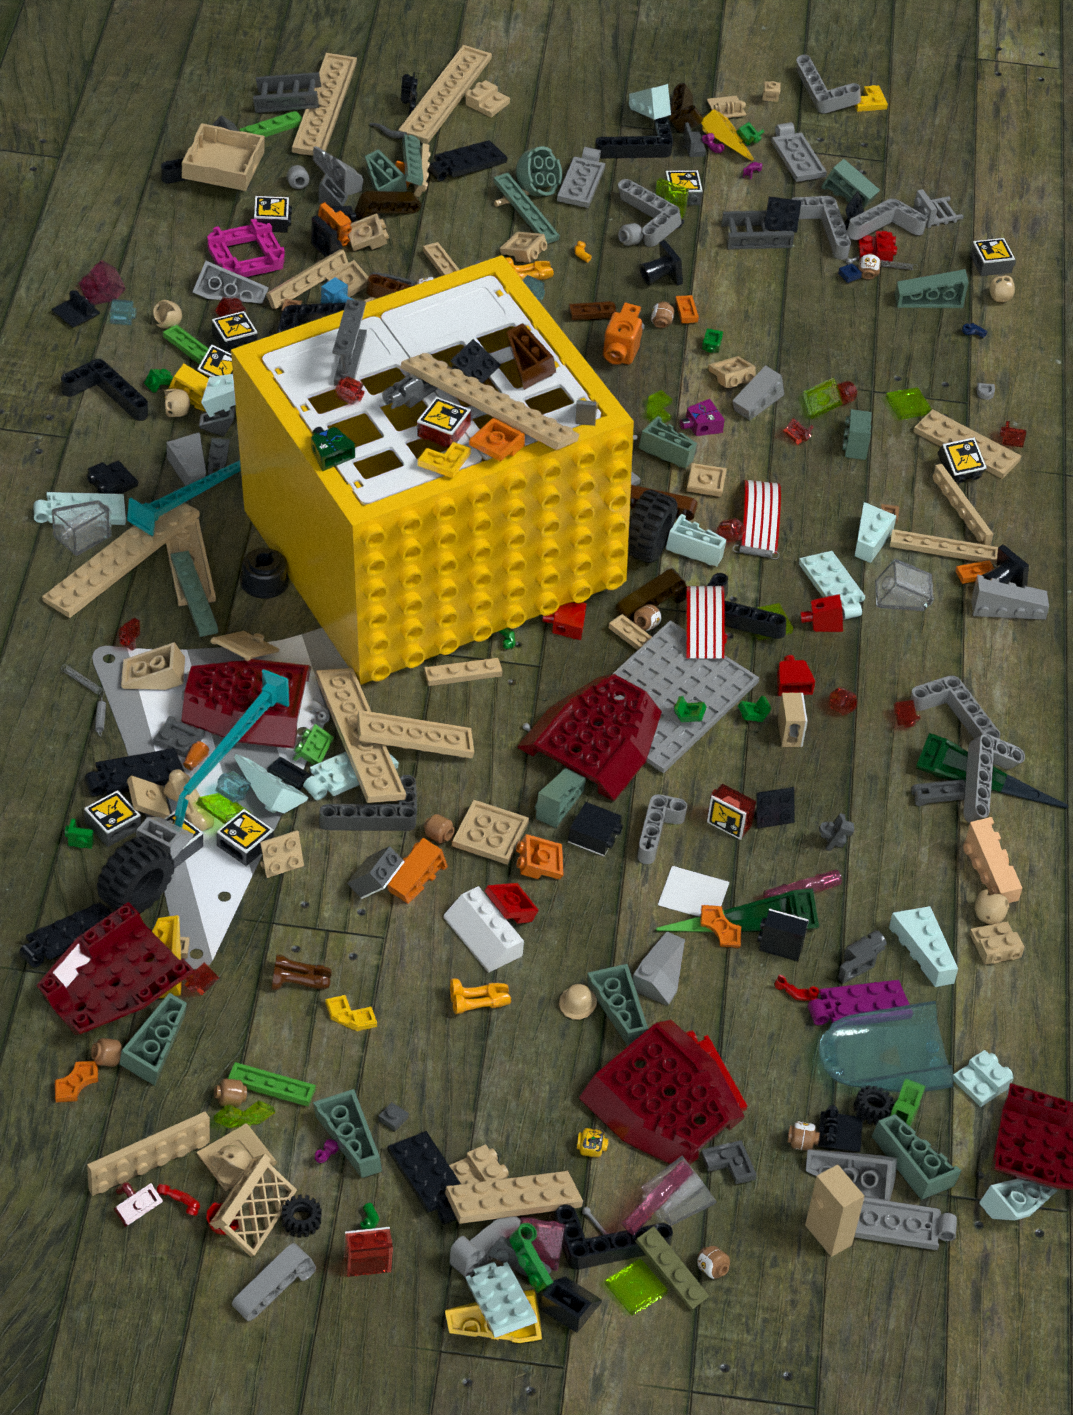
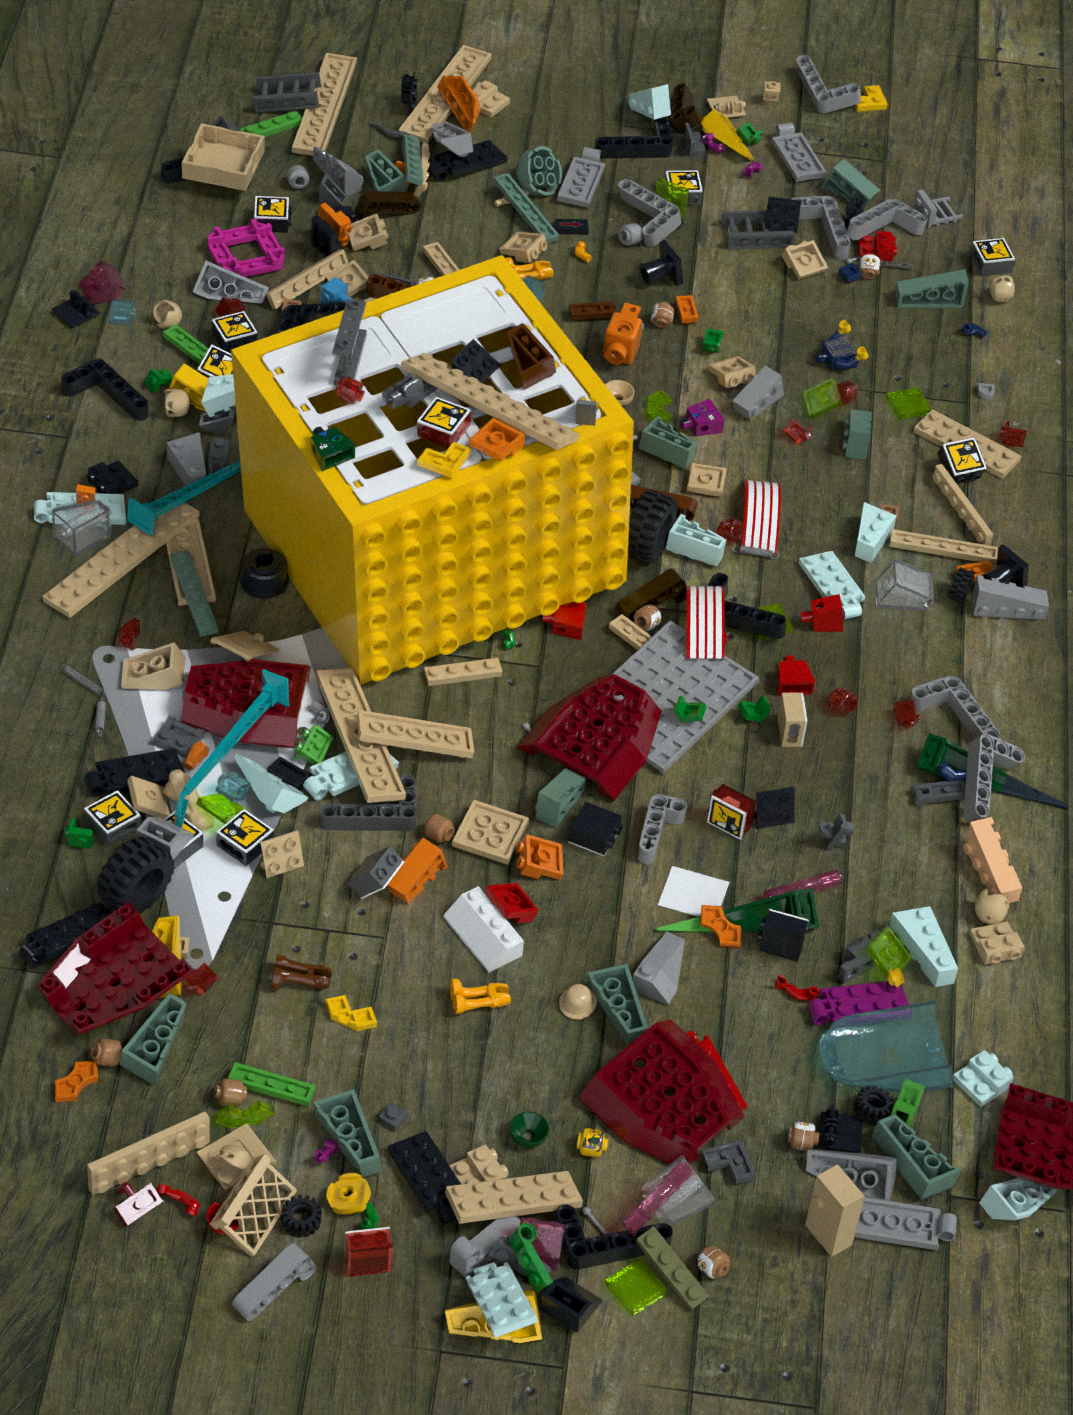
(85, 494): none -> orange plate
(356, 1201): none -> yellow plate
(453, 138): none -> light grey wedge
(460, 100): none -> orange wedge
(532, 1123): none -> dark green piece
(571, 226): none -> black tile
(621, 390): none -> tan piece
(804, 259): none -> tan plate
(839, 351): none -> dark blue torso
(888, 951): none -> clear neon green tile
(895, 977): none -> yellow plate
(949, 774): none -> dark blue arm
(961, 585): none -> black tyre

